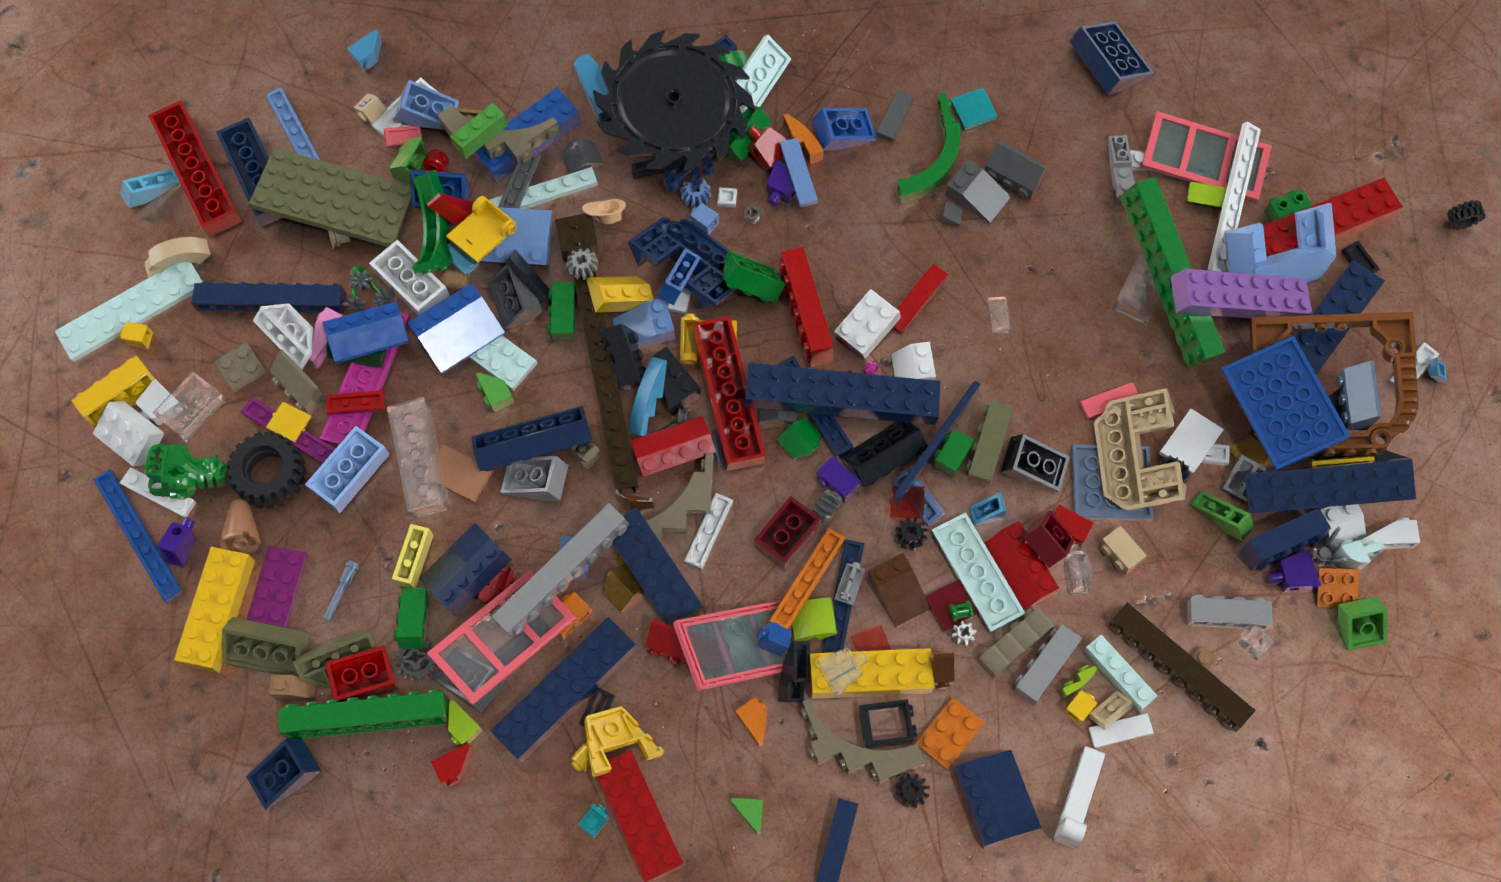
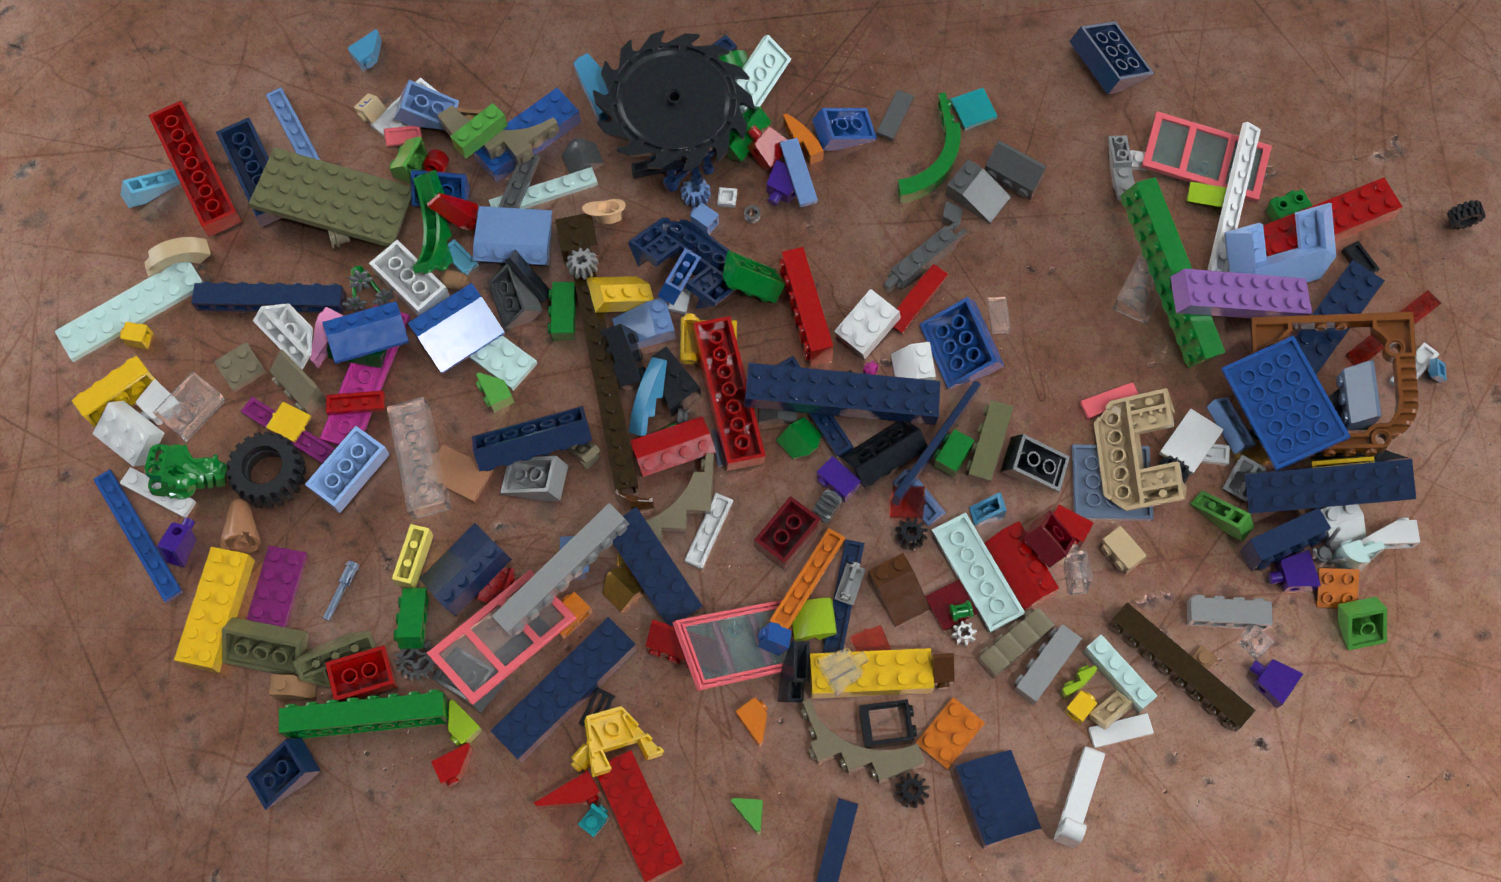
(482, 229): yellow door -> none
(574, 793): none -> red slope
(924, 257): none -> dark grey hinge
(961, 343): none -> blue slope
(1234, 429): none -> medium blue slope
(1275, 680): none -> dark purple torso
(1371, 346): none -> clear red plate

